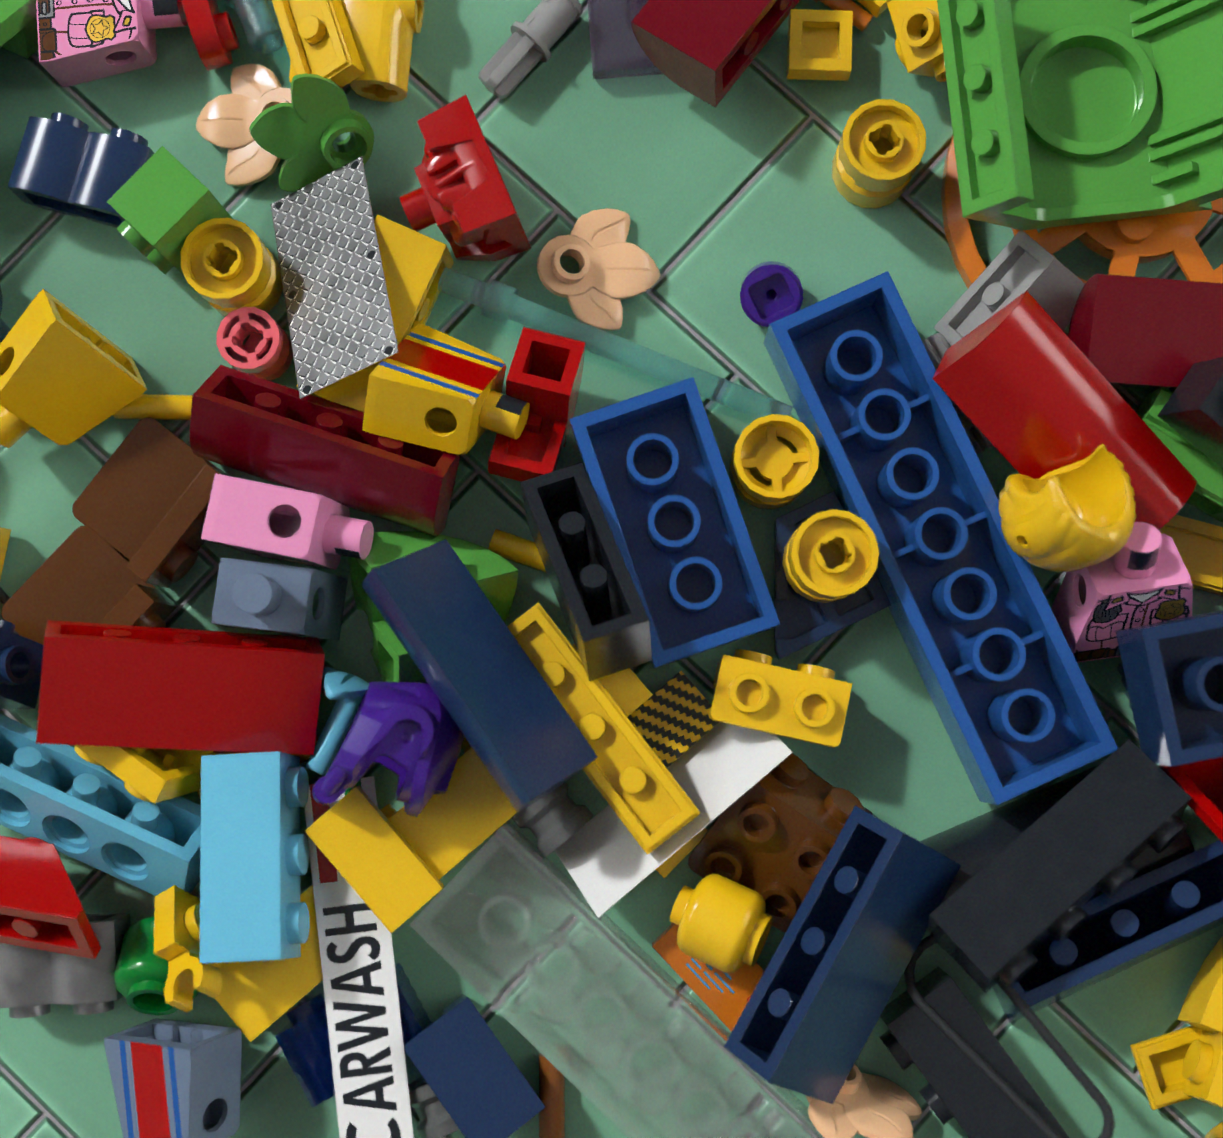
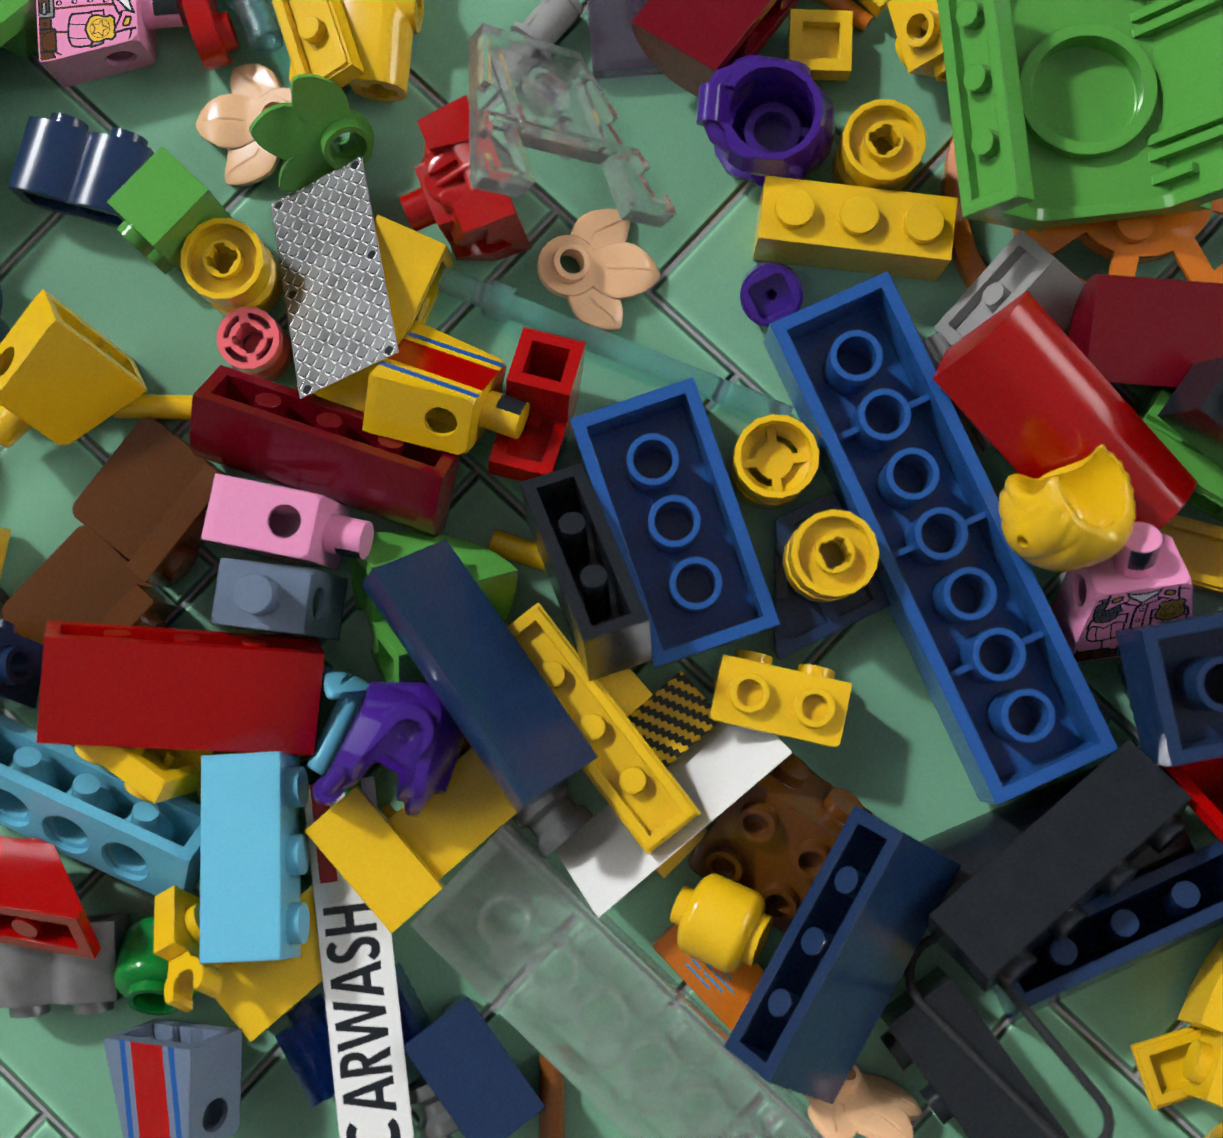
(548, 102): none -> clear wing
(766, 118): none -> dark purple helmet
(854, 228): none -> yellow brick

